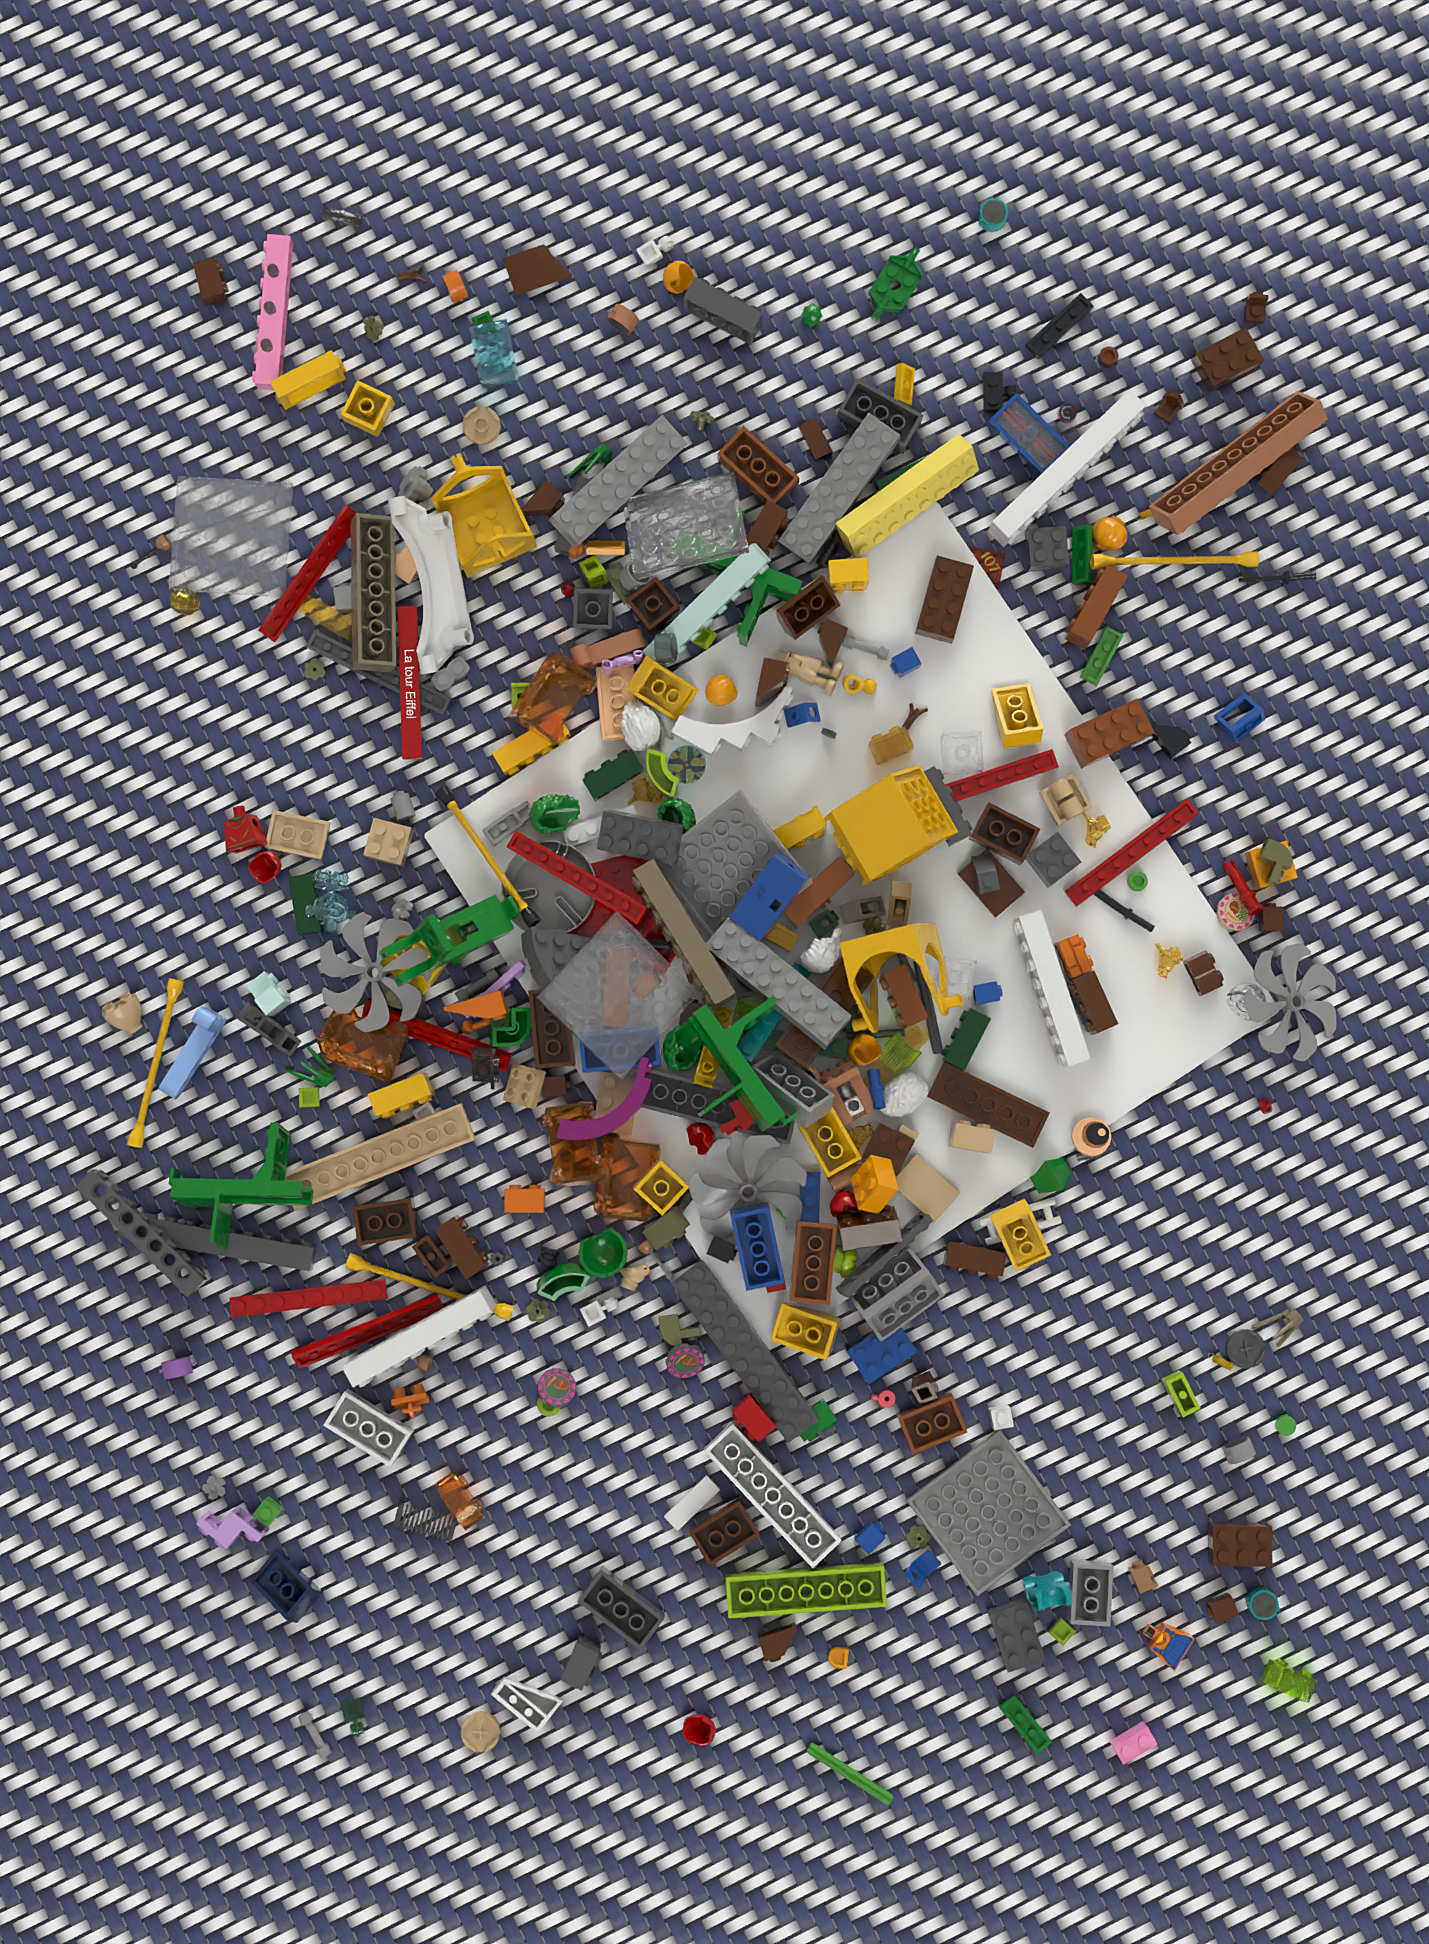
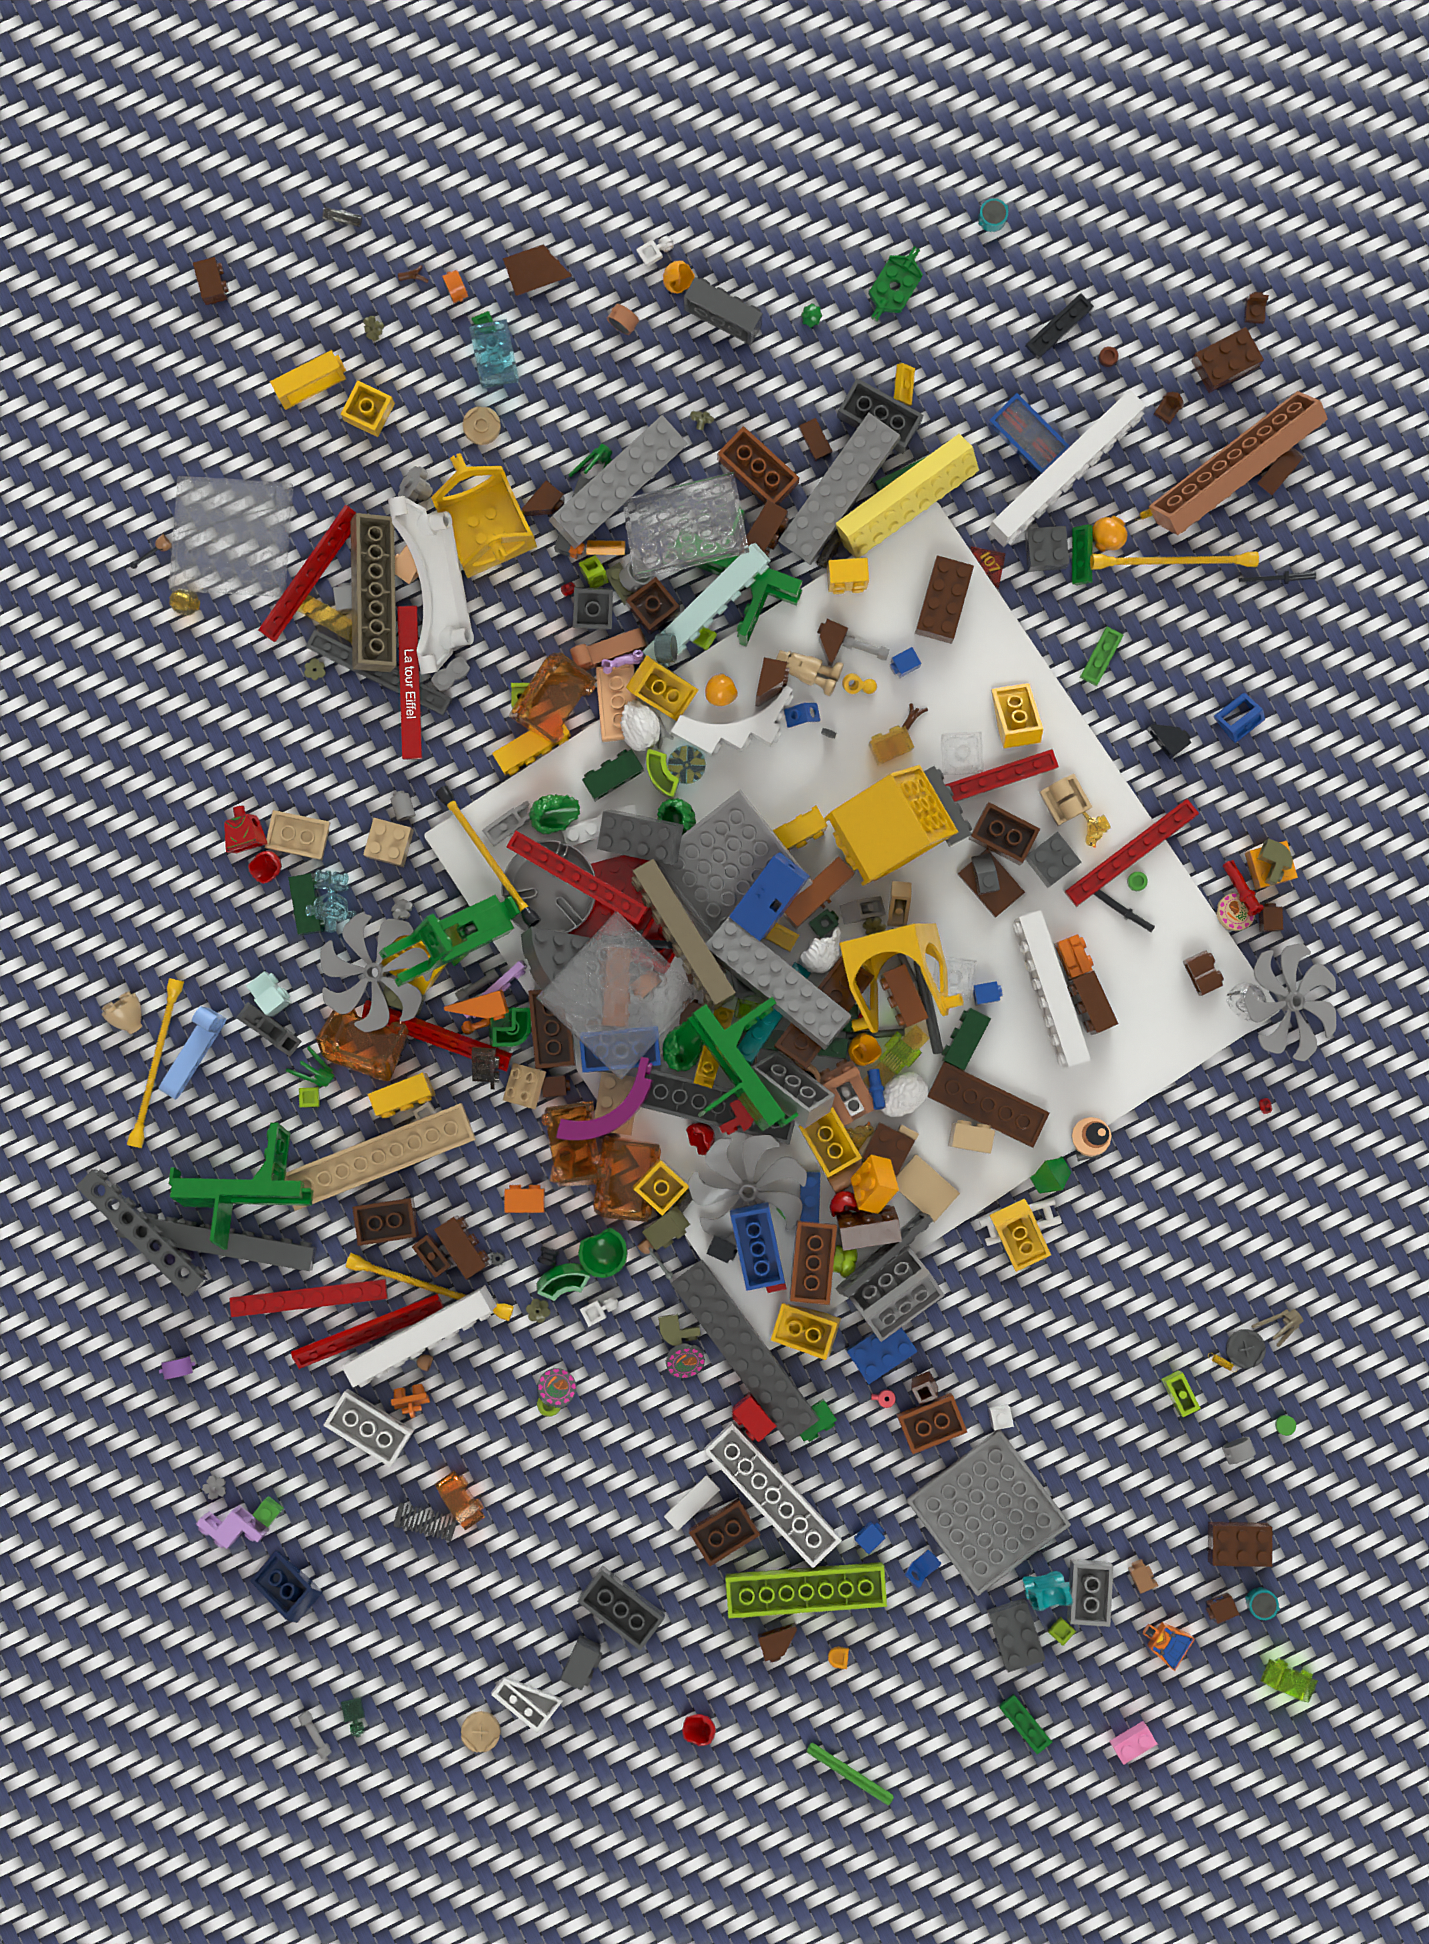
(274, 310): bright pink piece -> none
(633, 1276): tan animal -> none
(644, 792): clear yellow animal -> none
(807, 608): reddish brown slope -> none
(916, 1532): olive plant -> none
(974, 1259): reddish brown brick -> none
(994, 391): black plate -> none
(1067, 413): black tile -> none
(1097, 604): dark orange brick -> none
(1109, 733): dark orange brick -> none
(1167, 960): clear yellow animal -> none

